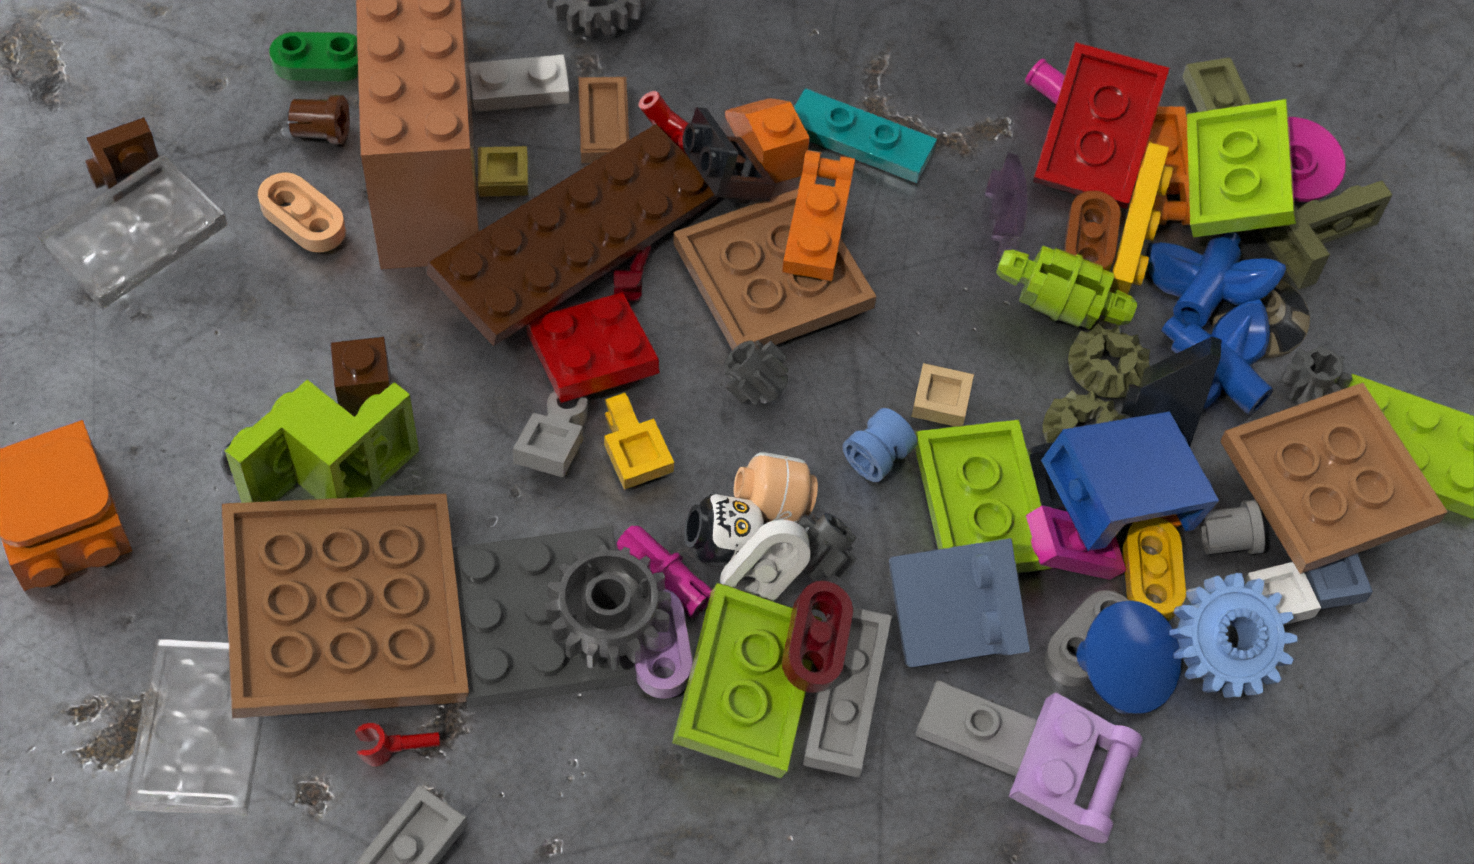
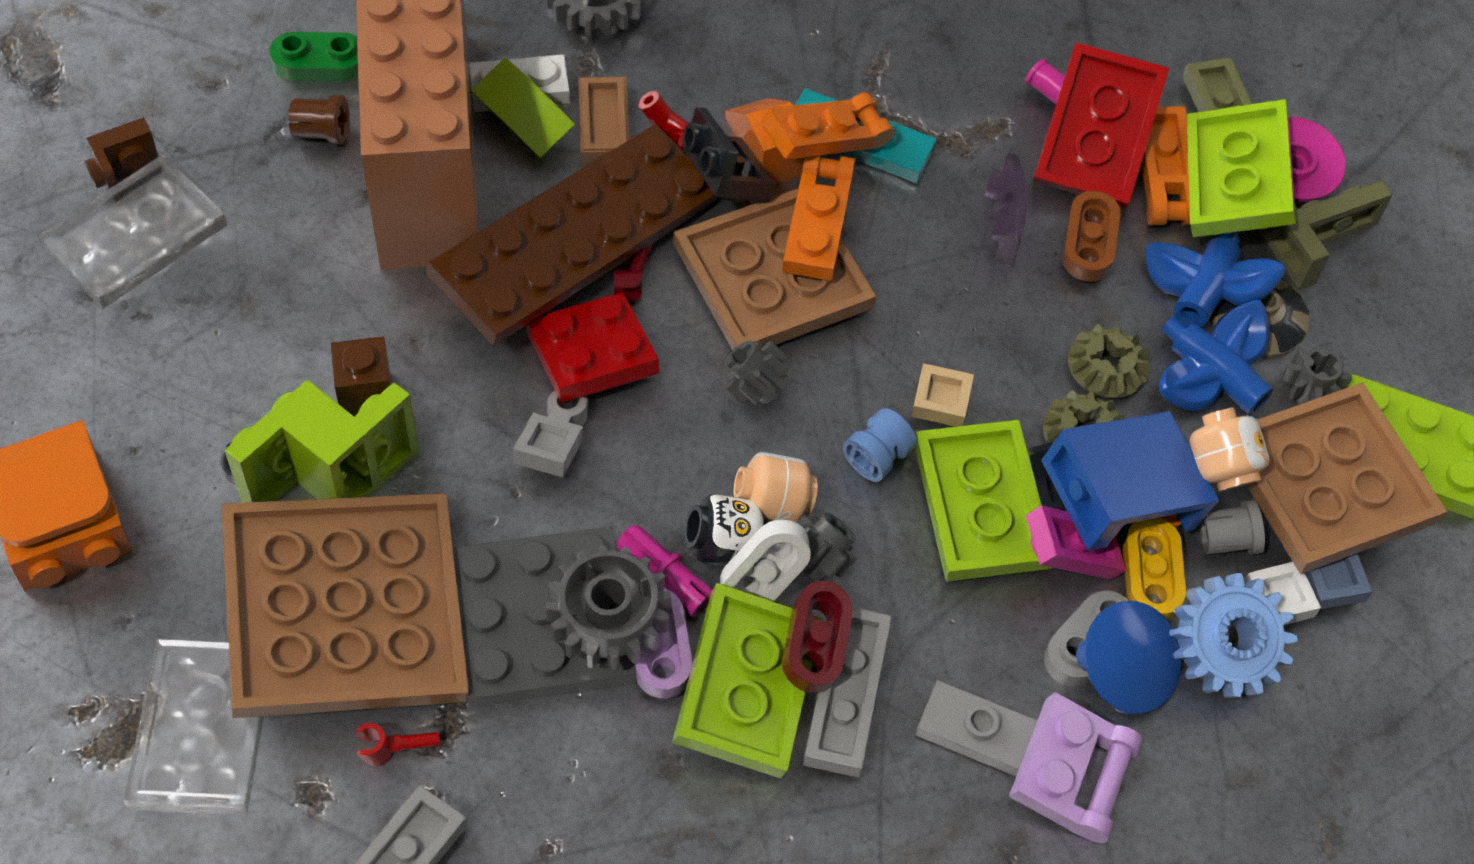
(306, 214): light nougat plate -> none
(503, 171): light yellow tile -> none
(522, 107): none -> lime slope
(634, 447): yellow plate -> none
(828, 127): none -> orange plate
(958, 603): sand blue bracket -> none
(1066, 287): lime piece -> none
(1141, 219): yellow plate -> none
(1177, 386): black slope -> none
(1229, 449): none -> light nougat head

